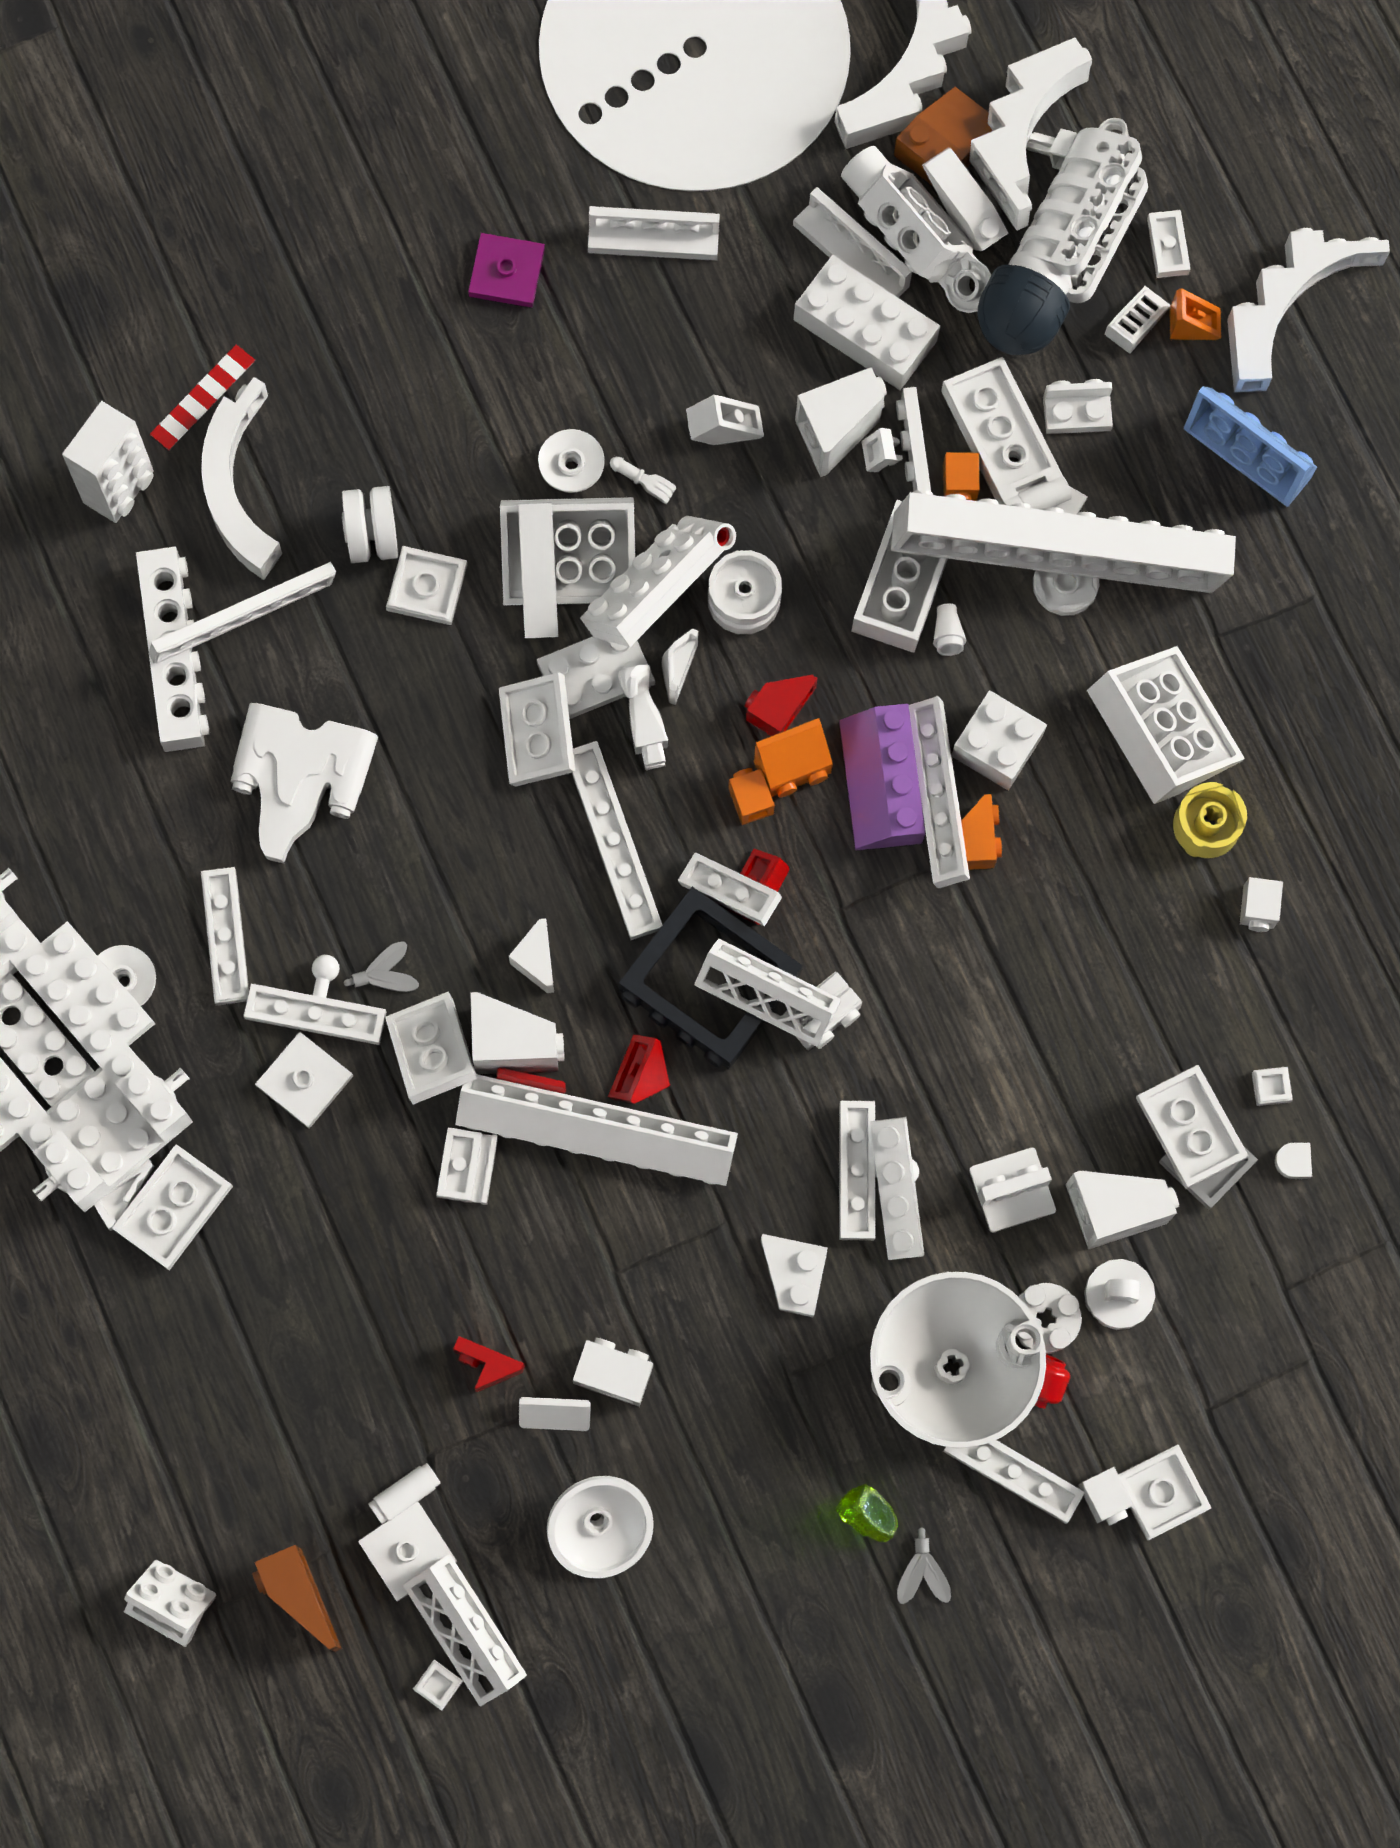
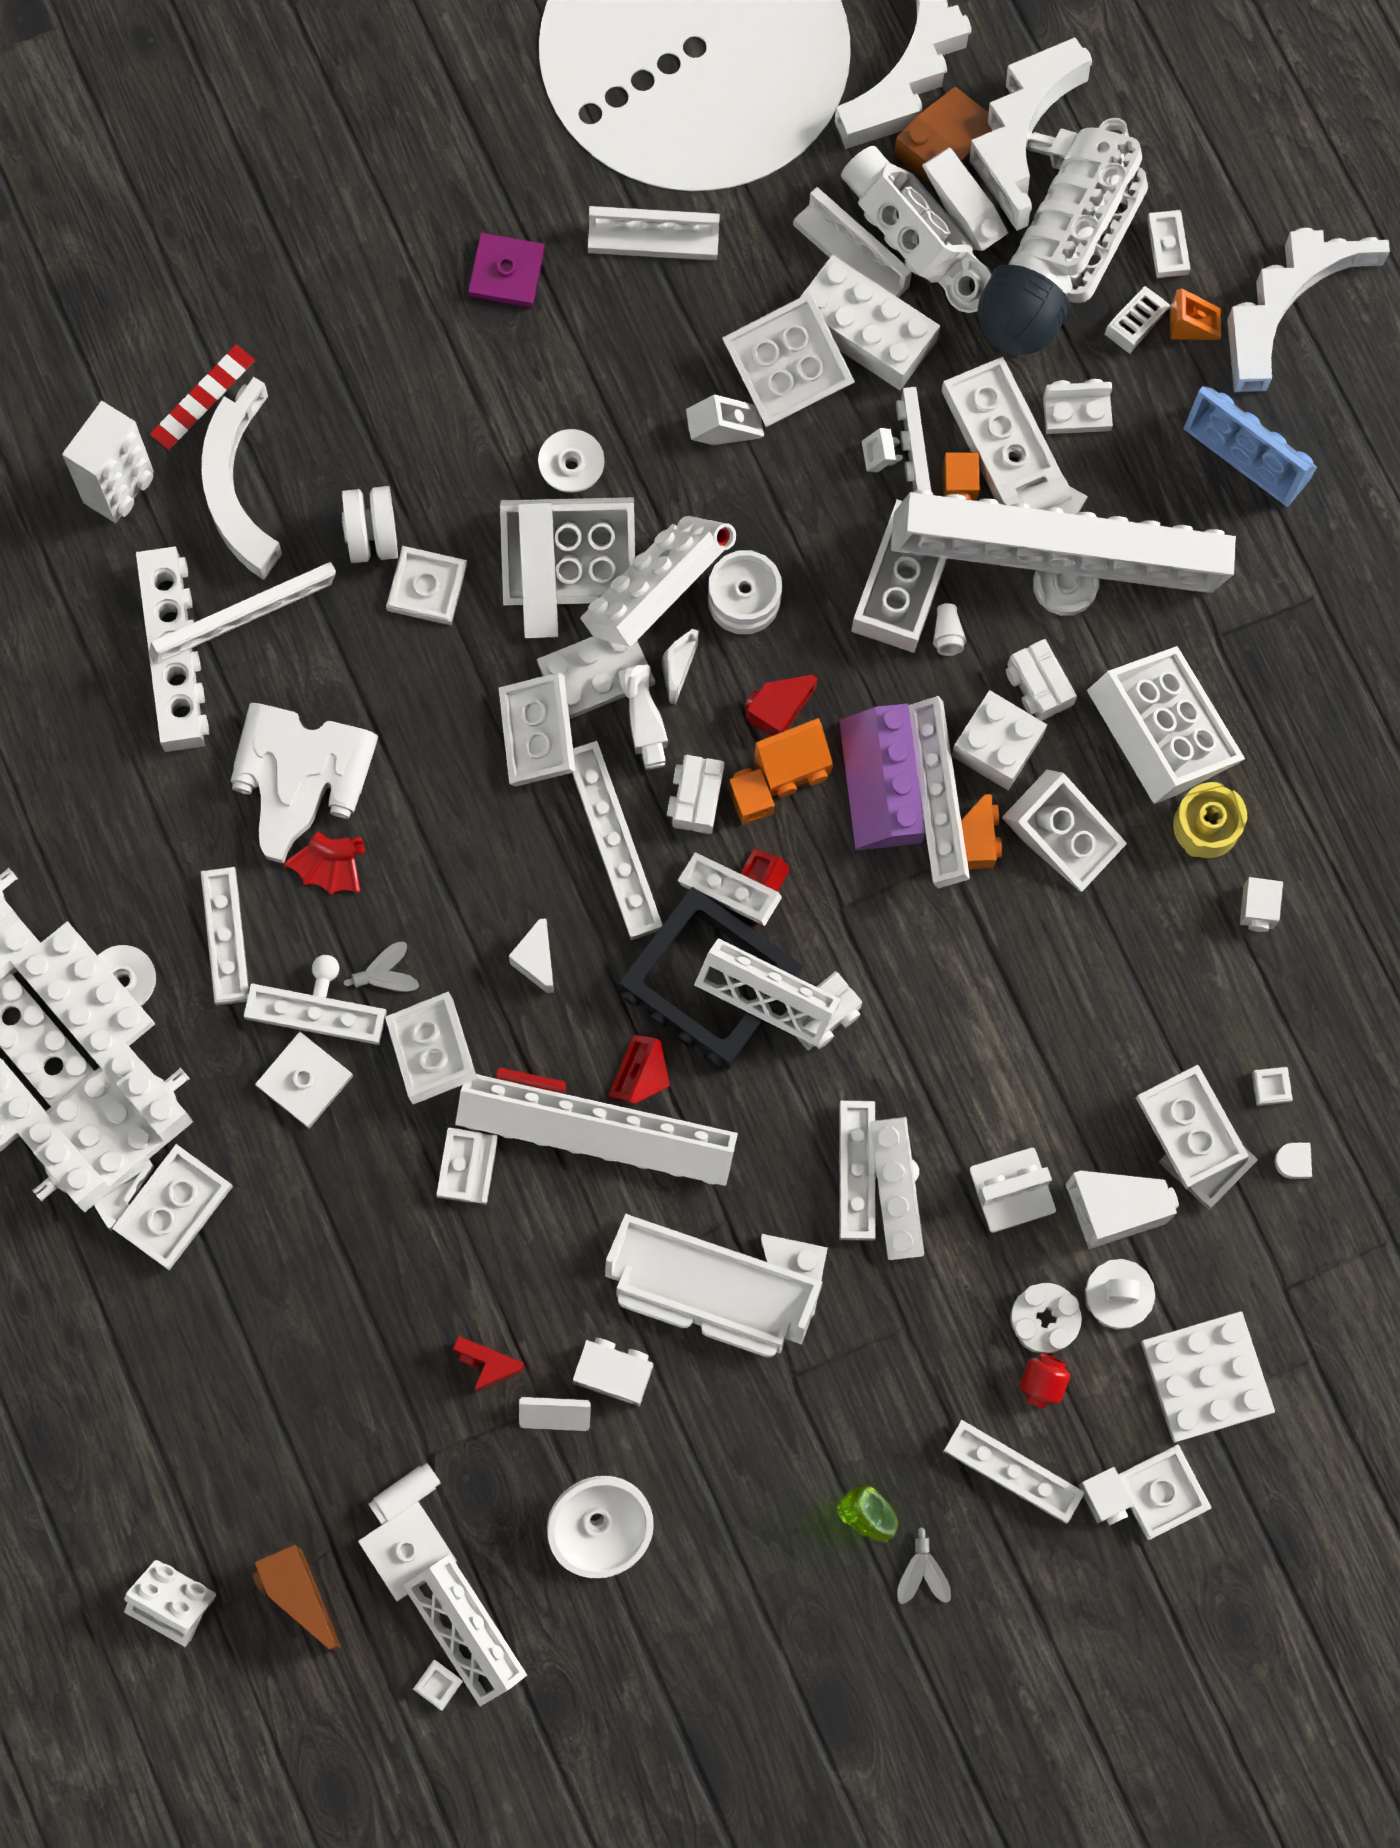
(329, 863): none -> red arm
(512, 1038): white slope -> none
(653, 484): white piece -> none
(697, 794): none -> white brick
(711, 1286): none -> white slope
(788, 359): none -> white plate
(839, 416): white slope -> none
(964, 1321): white piece -> none
(1041, 680): none -> white brick
(1064, 829): none -> white slope
(1207, 1377): none -> white plate

